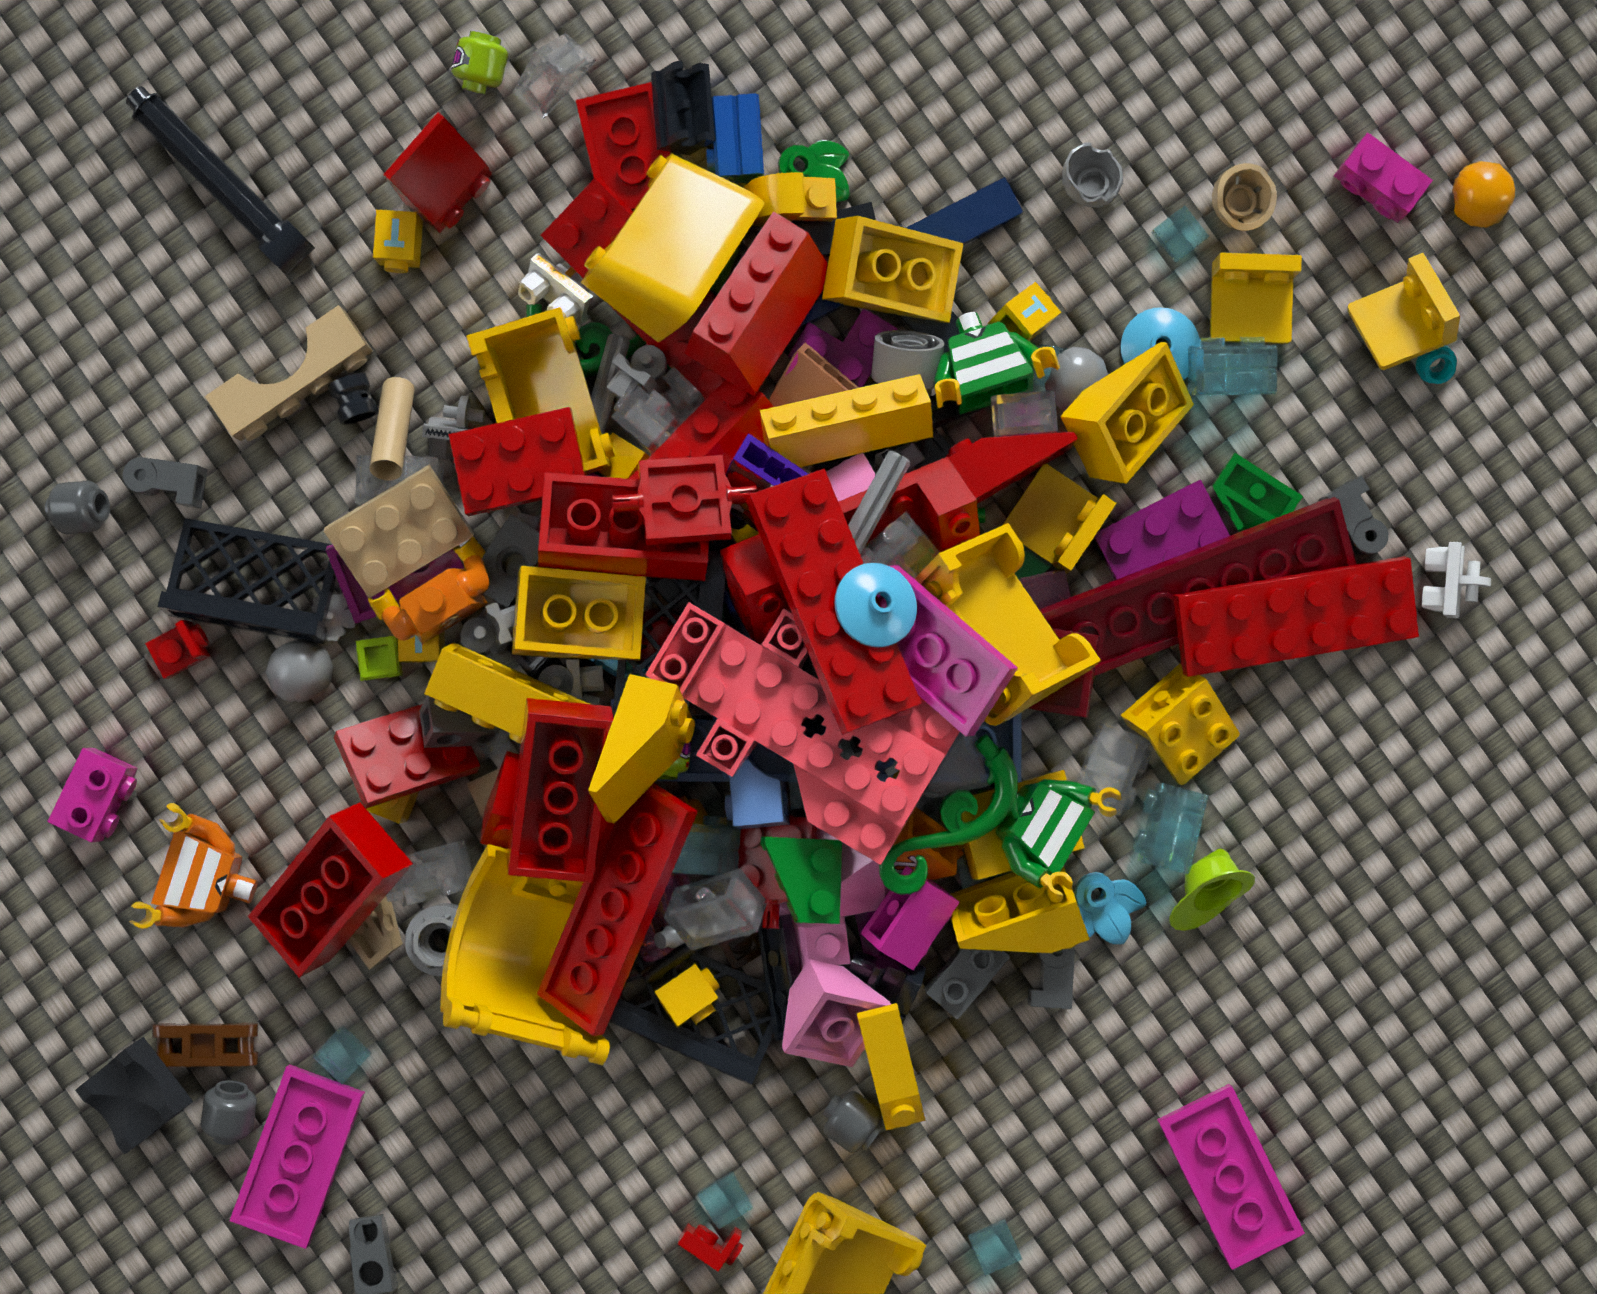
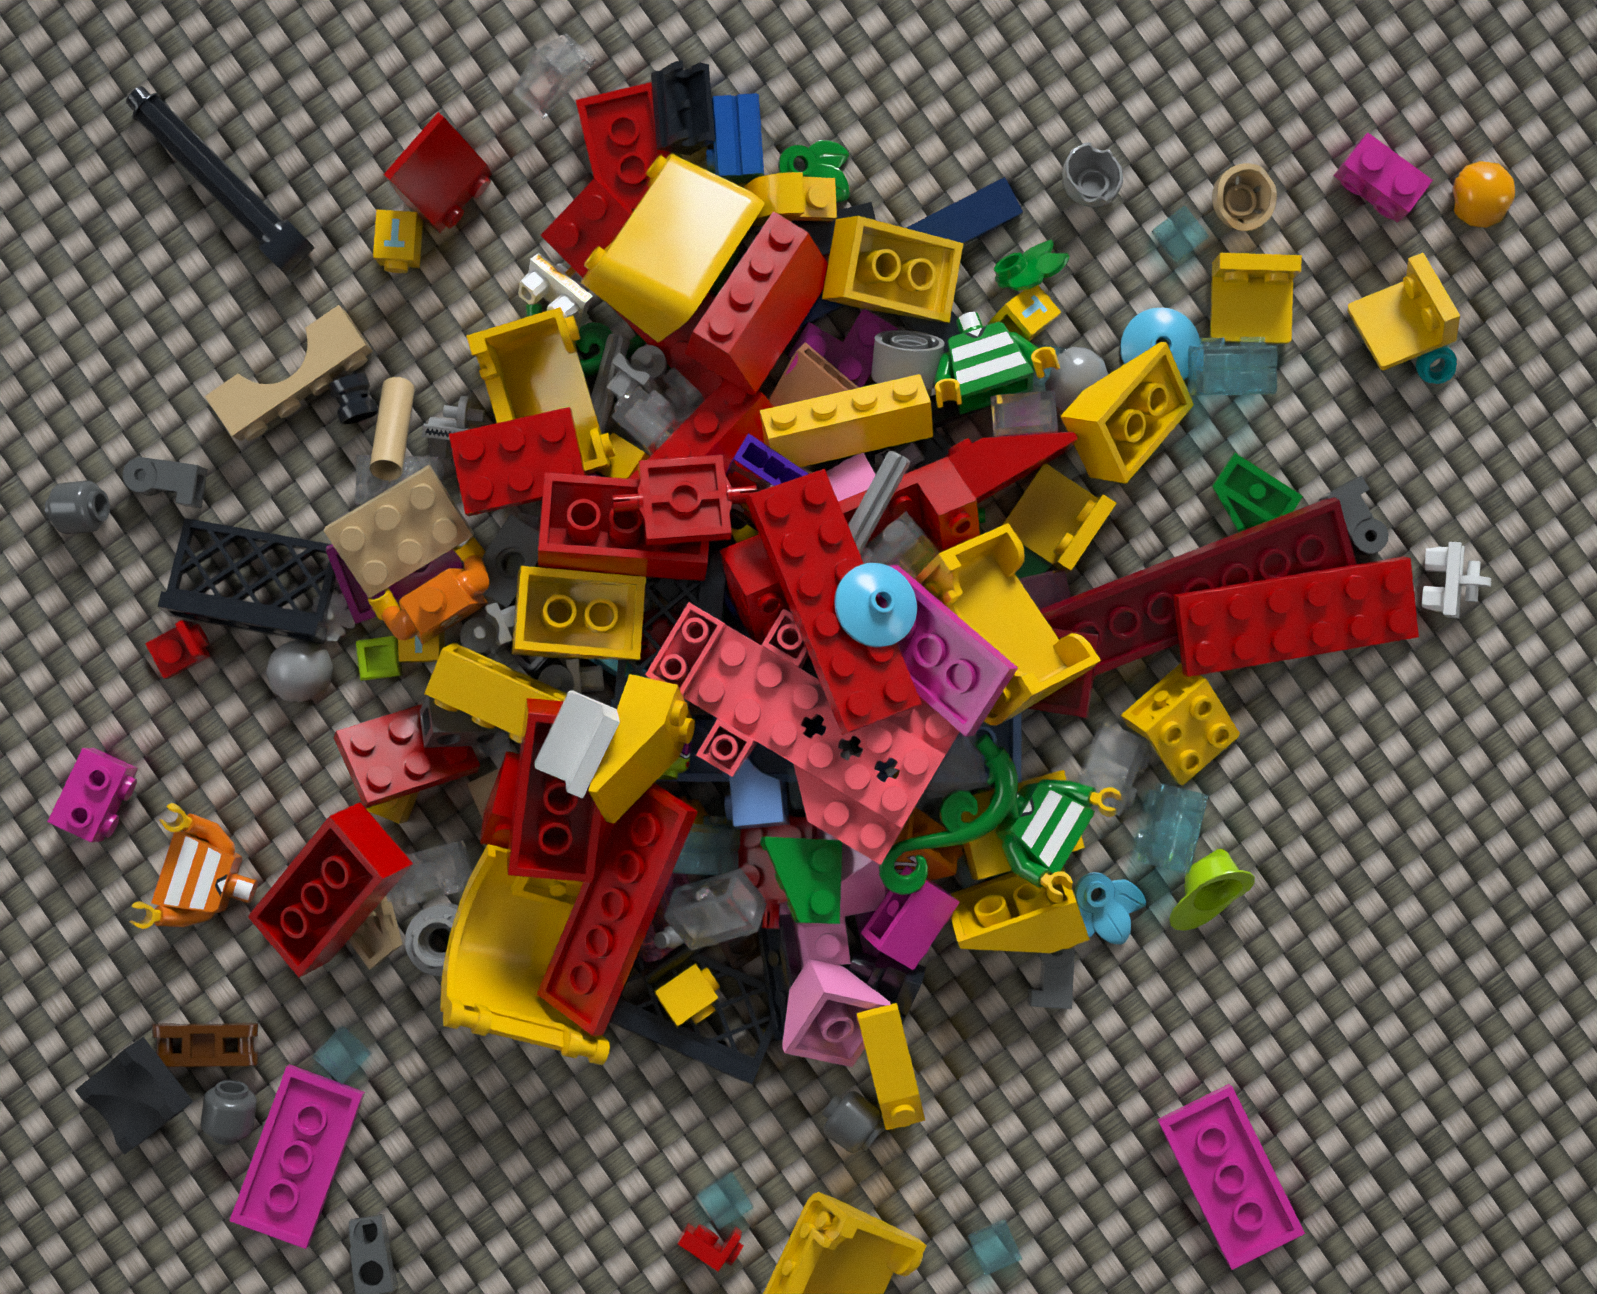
(479, 62): lime head -> none
(577, 741): none -> white panel
(964, 978): dark grey brick -> none
(1028, 270): none -> green plate
(1161, 531): magenta plate -> none

